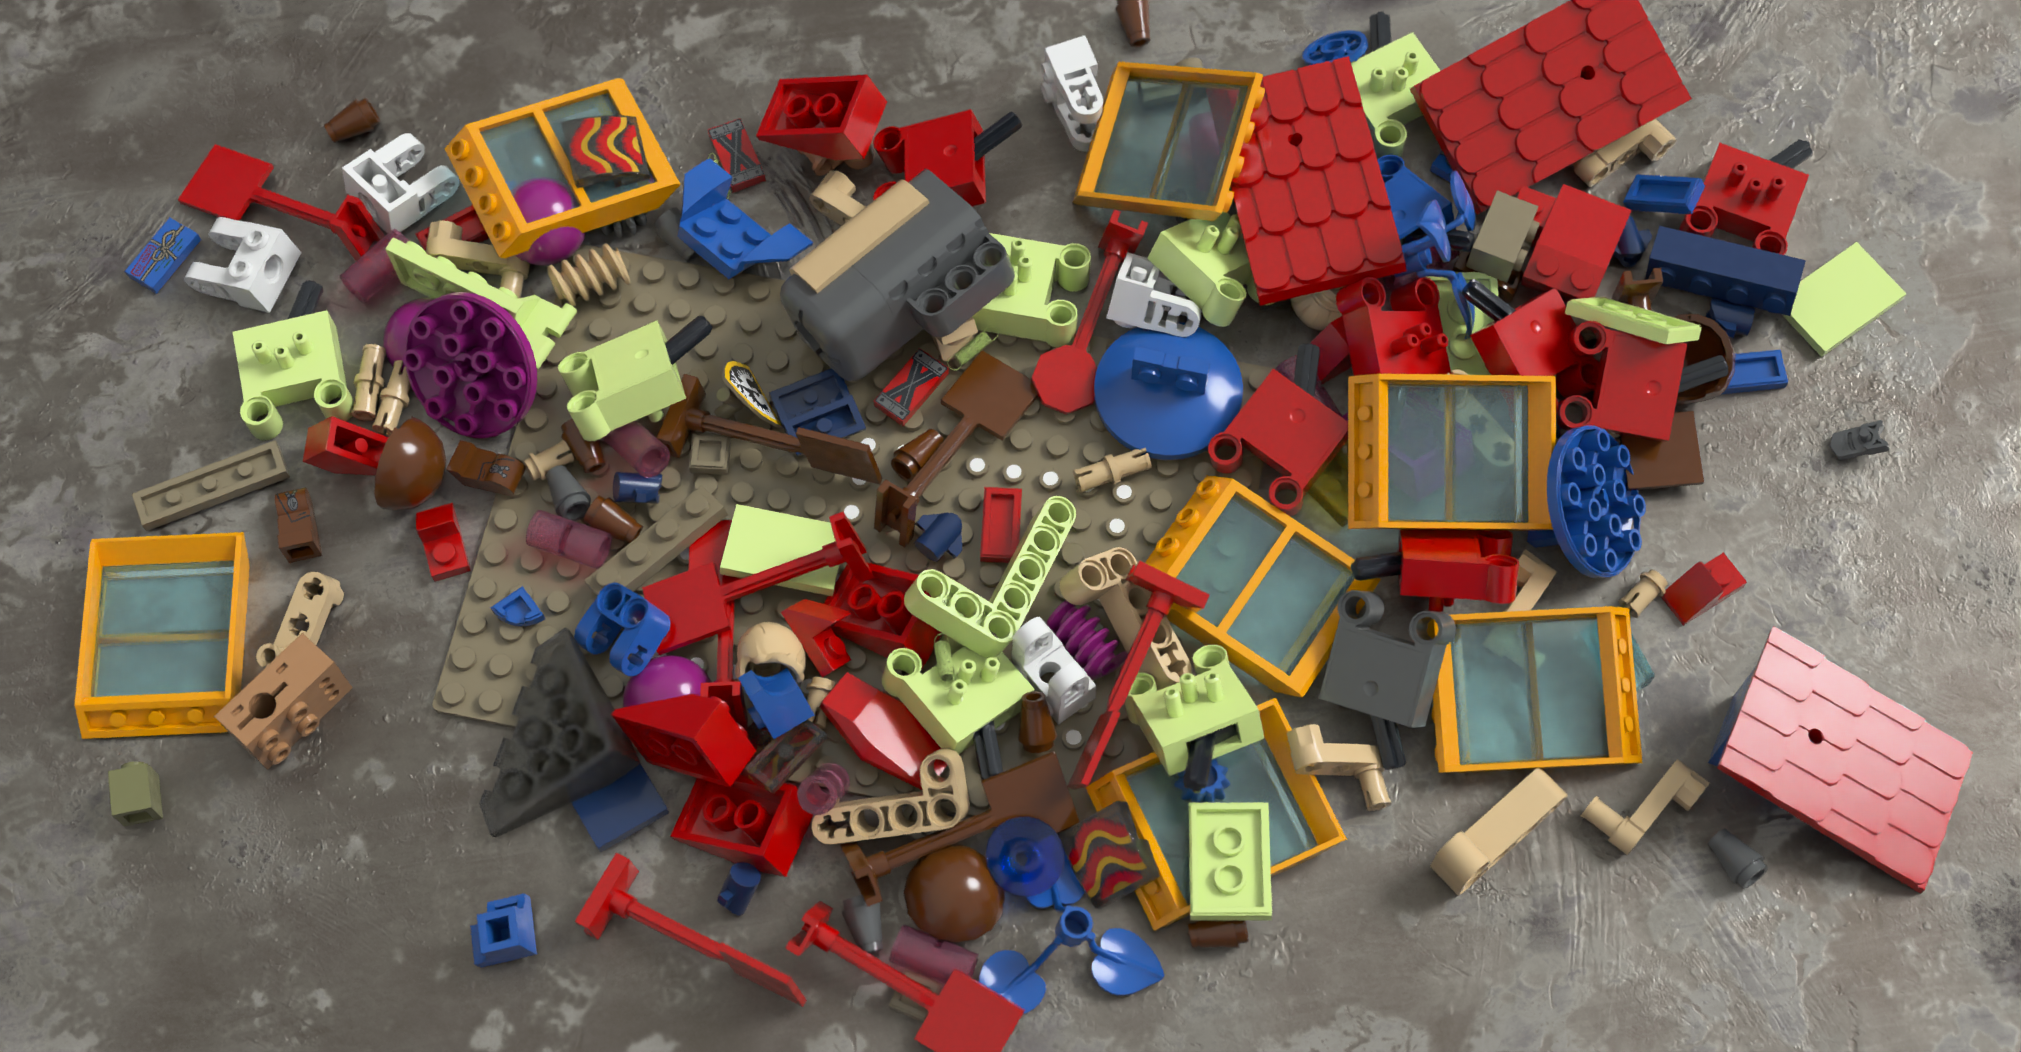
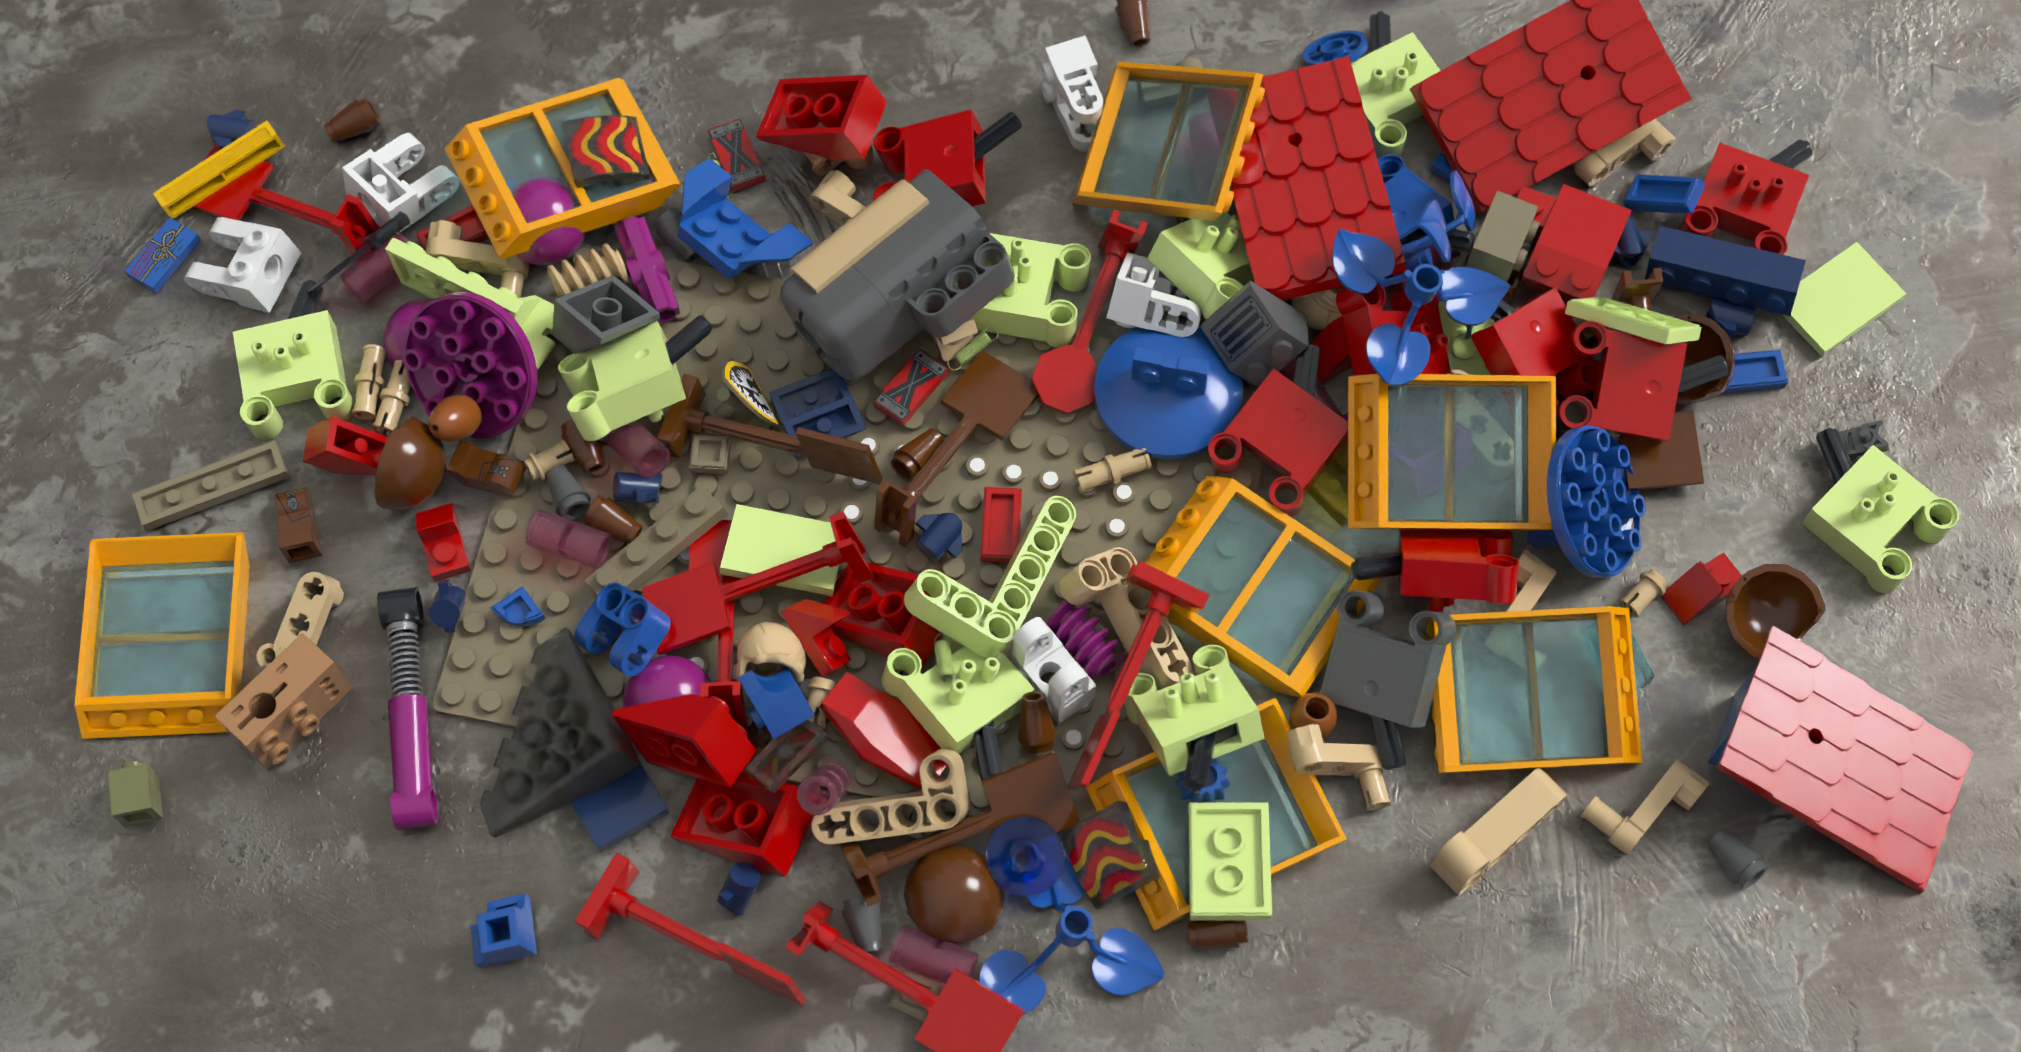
(219, 170): none -> yellow piece
(228, 127): none -> dark blue piece
(373, 241): none -> black sword
(413, 795): none -> piece
(447, 605): none -> dark blue piece
(454, 418): none -> dark orange animal
(599, 314): none -> dark grey slope
(647, 267): none -> magenta piece
(1256, 333): none -> dark grey slope
(1314, 709): none -> dark orange animal
(1395, 352): none -> blue plant
(1770, 598): none -> reddish brown cylinder
(1870, 508): none -> yellowish green piece

